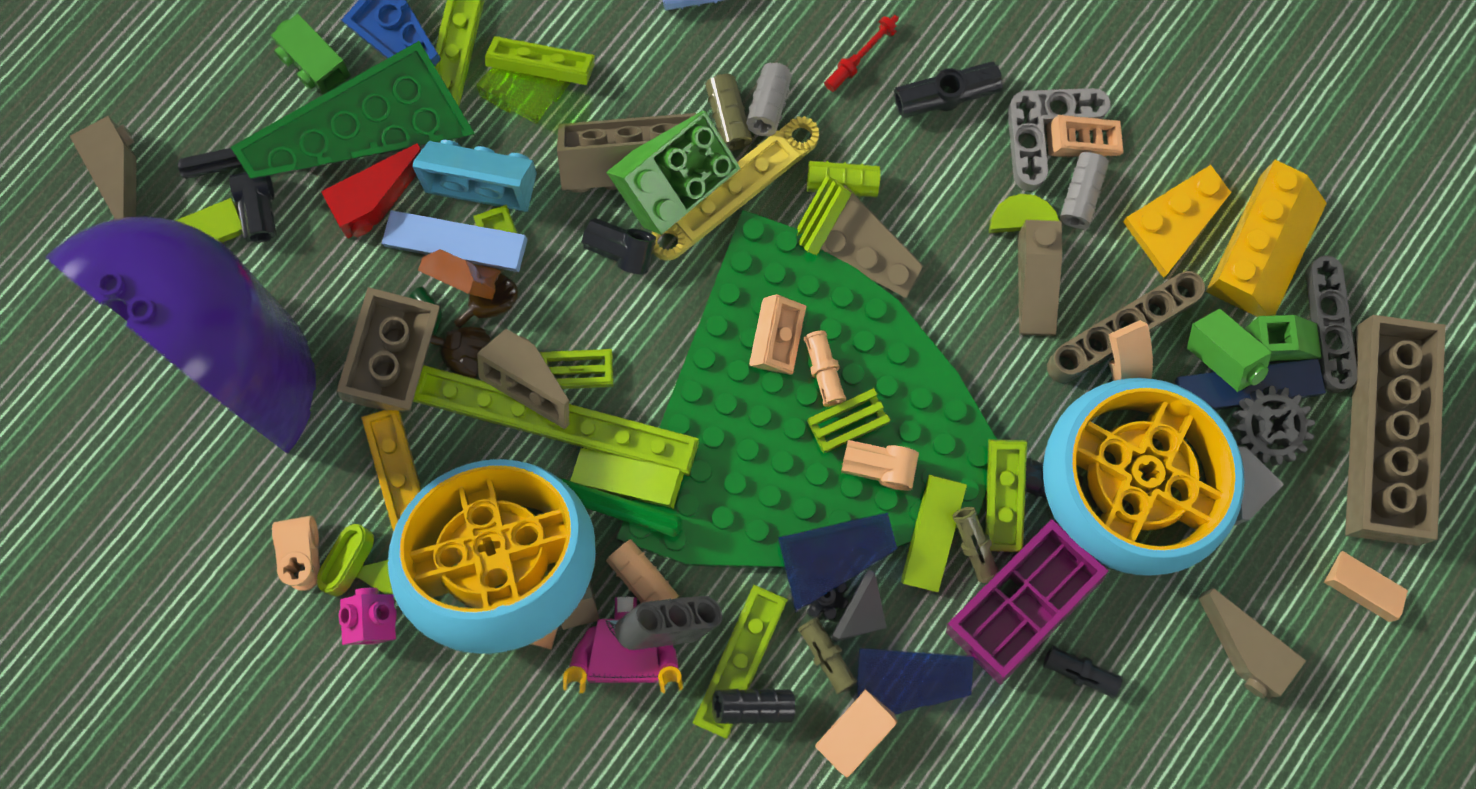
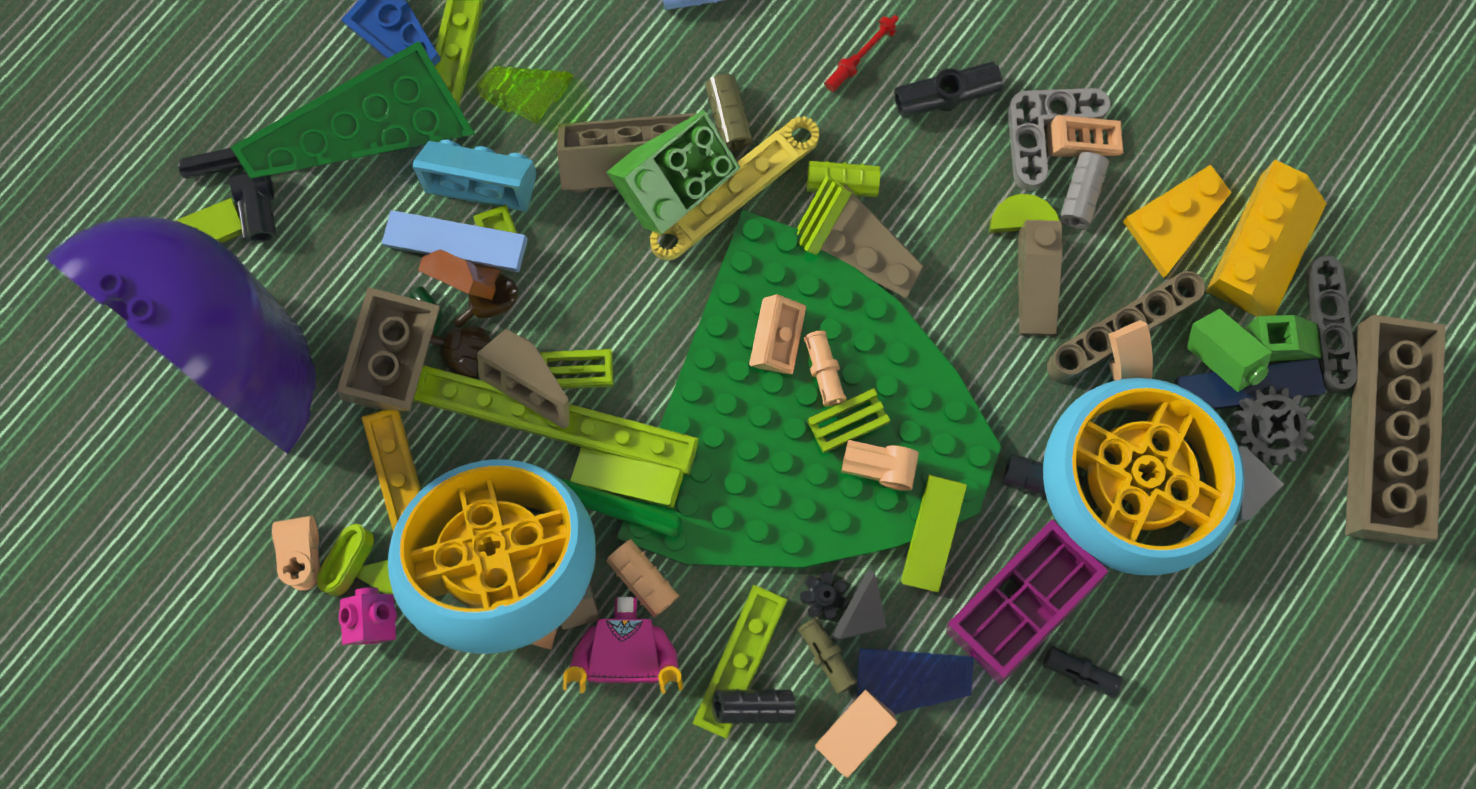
(110, 163): dark tan slope -> none
(316, 61): bright green brick -> none
(370, 194): red slope -> none
(540, 60): lime tile -> none
(627, 246): black piece -> none
(668, 622): dark grey beam -> none
(769, 99): light grey axle -> none
(832, 555): clear blue wing -> none
(968, 525): olive pin -> none
(1006, 494): lime tile -> none
(1253, 651): dark tan slope -> none
(1367, 587): light nougat slope -> none

